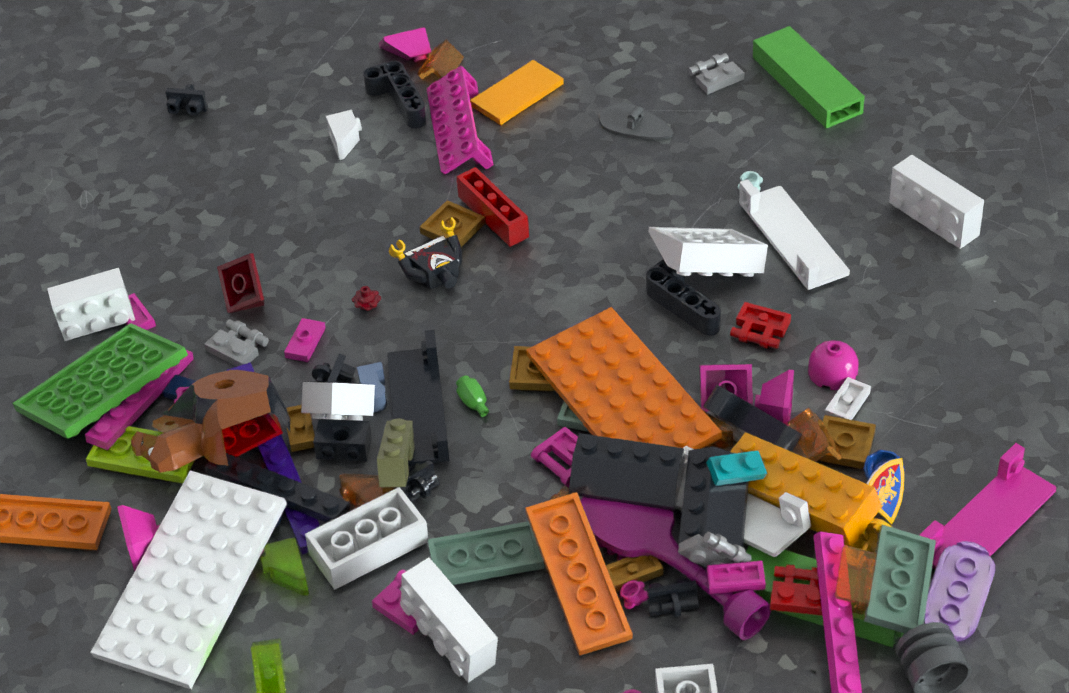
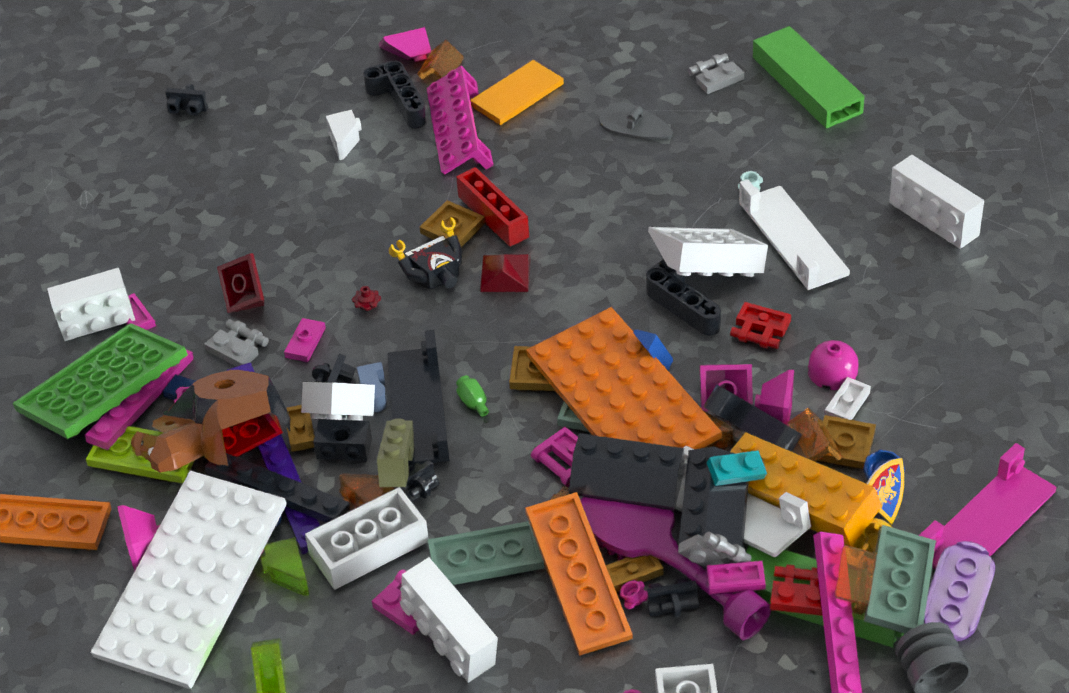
(505, 273): none -> dark red slope
(654, 347): none -> blue slope

